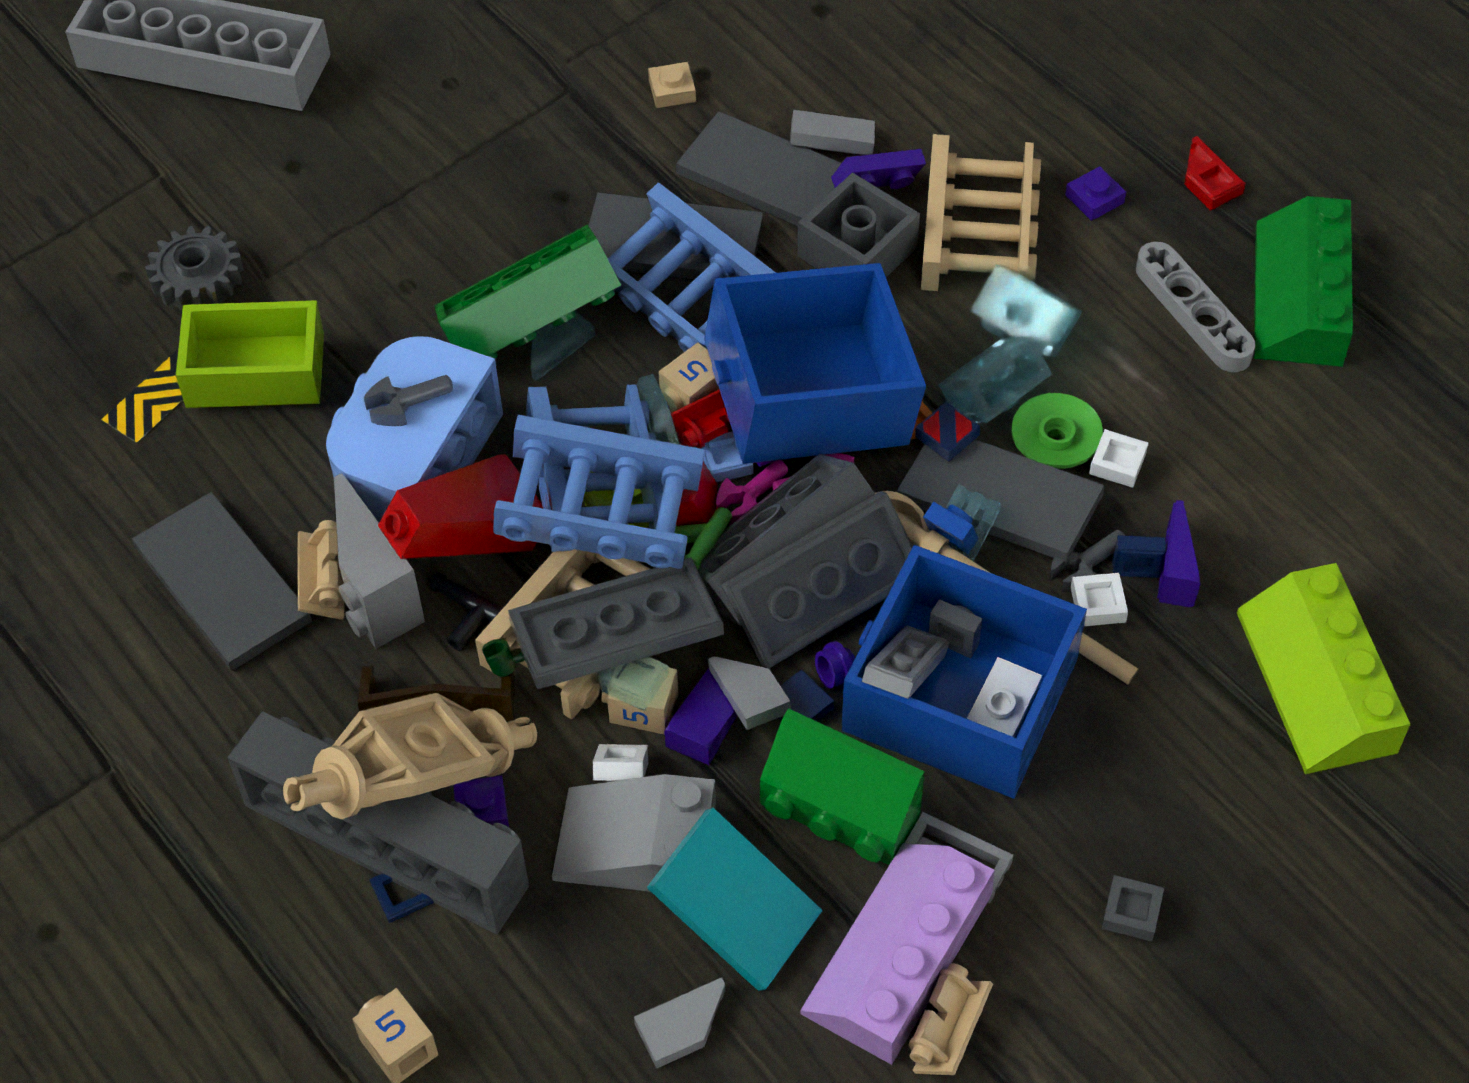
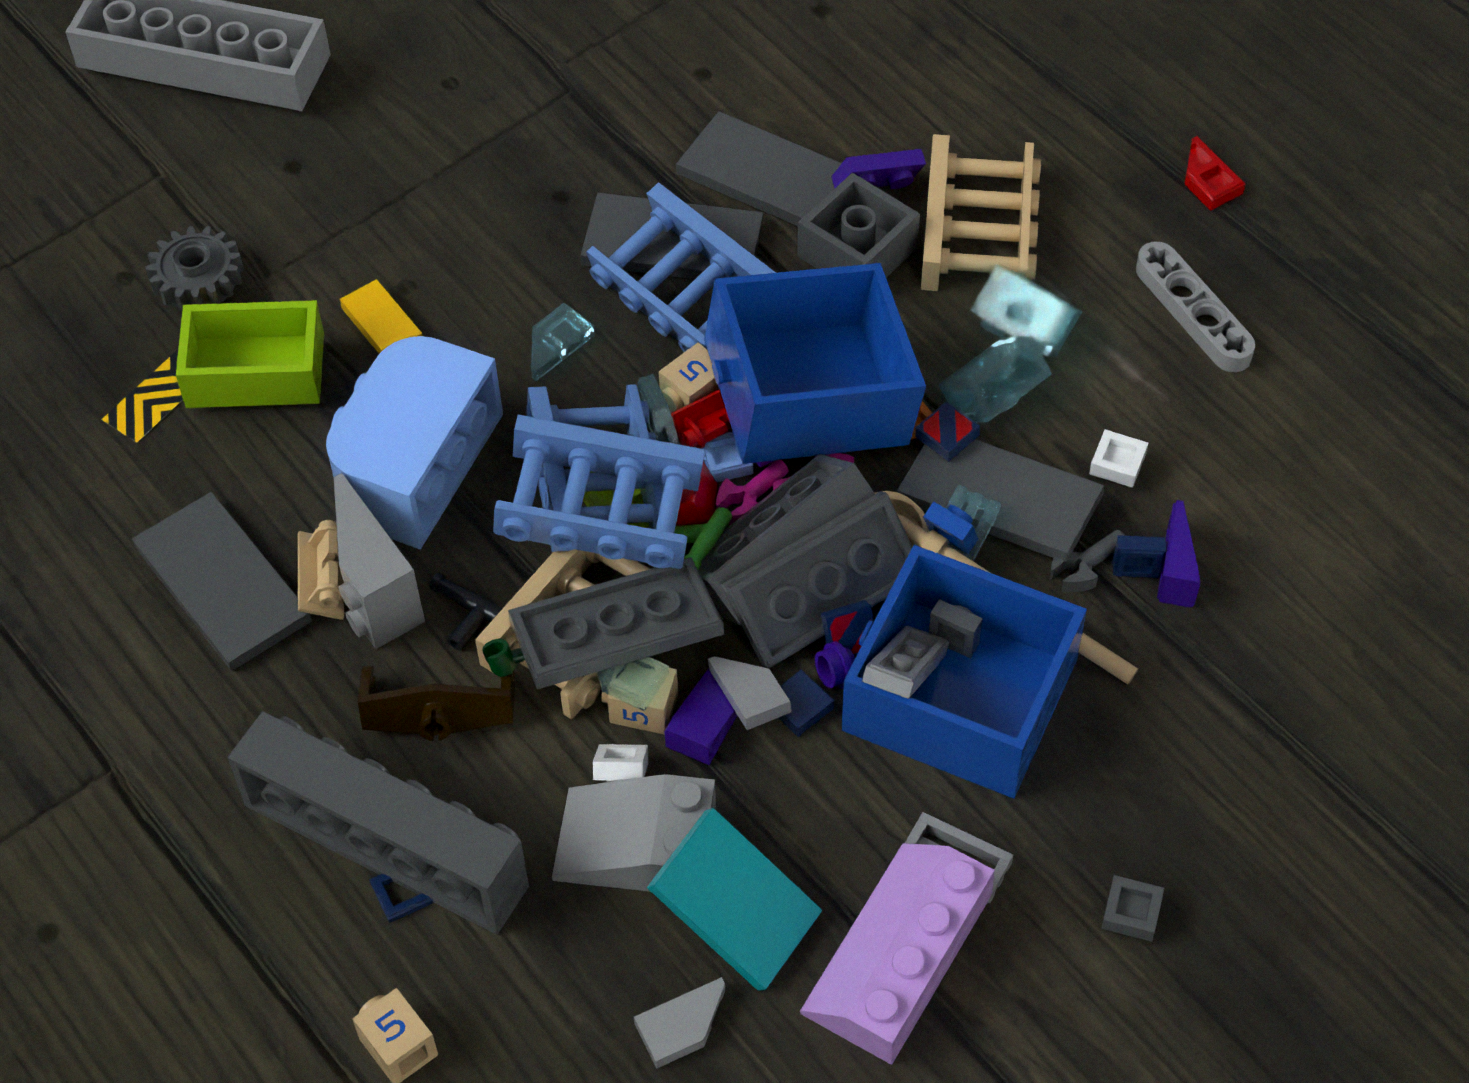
(378, 316): none -> yellow tile
(401, 399): dark grey bar -> none
(408, 752): tan plate -> none
(454, 512): red slope -> none
(484, 798): dark purple plate -> none
(529, 295): green slope -> none
(672, 85): tan plate -> none
(832, 132): light grey tile -> none
(841, 788): green slope -> none
(847, 624): none -> dark blue tile
(945, 1035): tan hinge -> none
(1005, 697): white plate -> none
(1061, 418): bright green dish -> none
(1095, 193): dark purple plate -> none
(1101, 597): white plate -> none
(1304, 283): green slope -> none
(1323, 670): lime slope -> none

